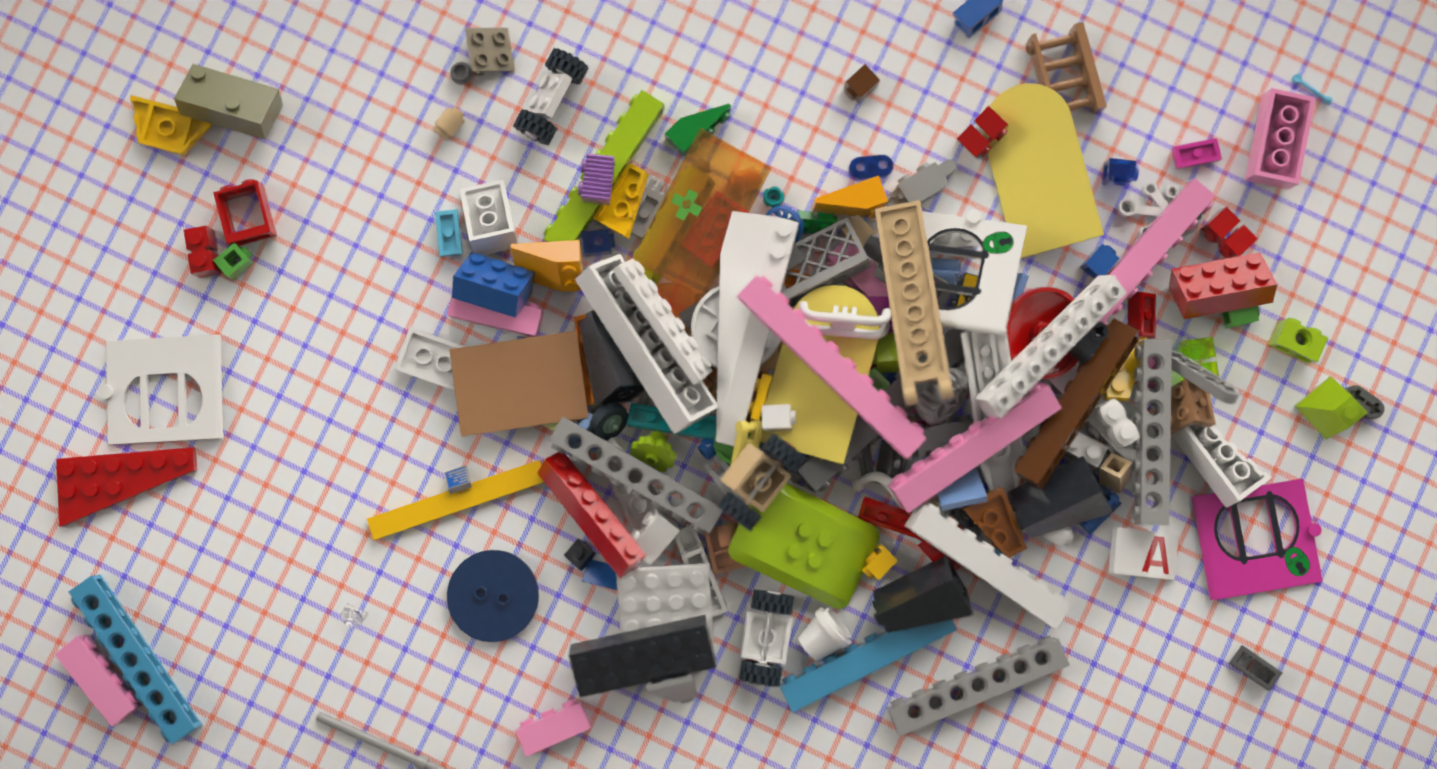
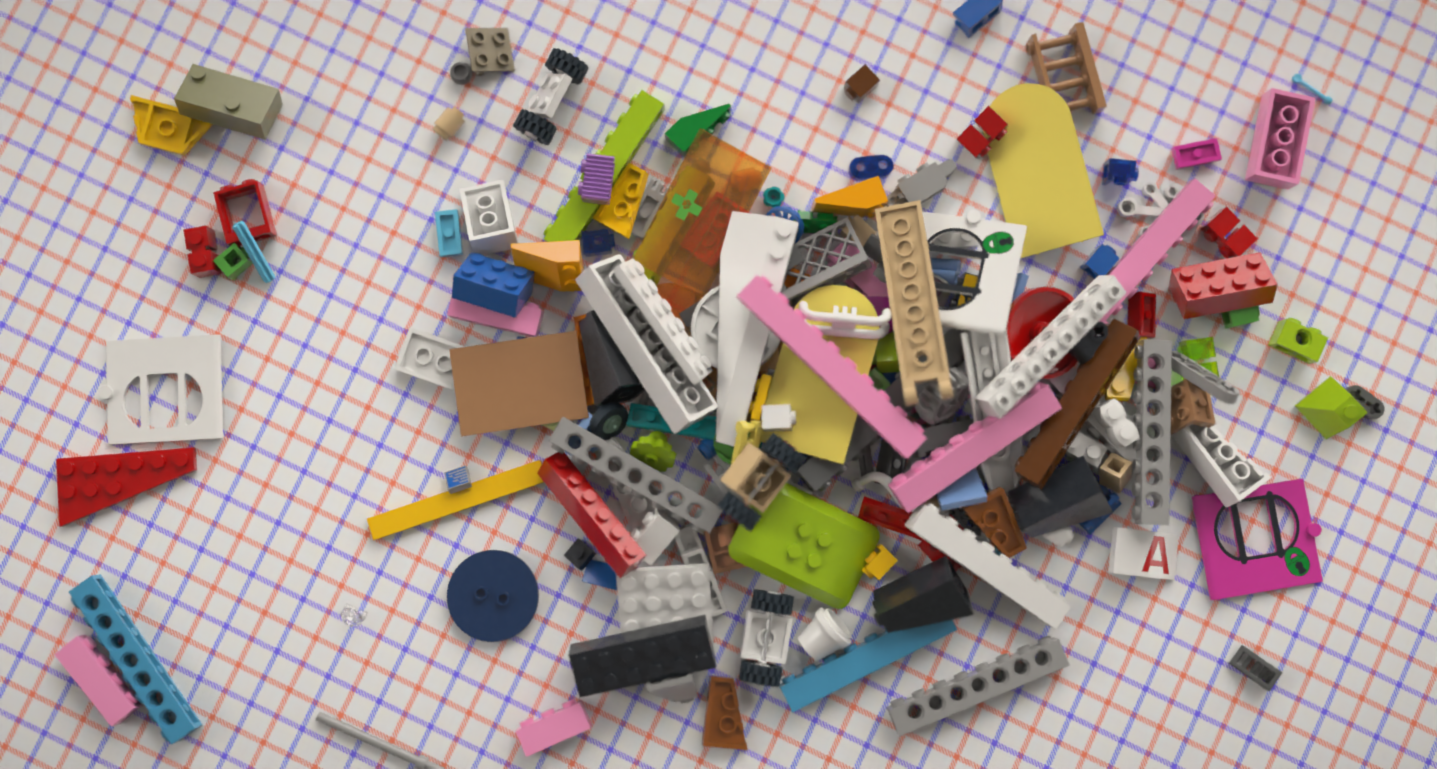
(253, 251): none -> medium azure axle
(722, 716): none -> dark orange wing

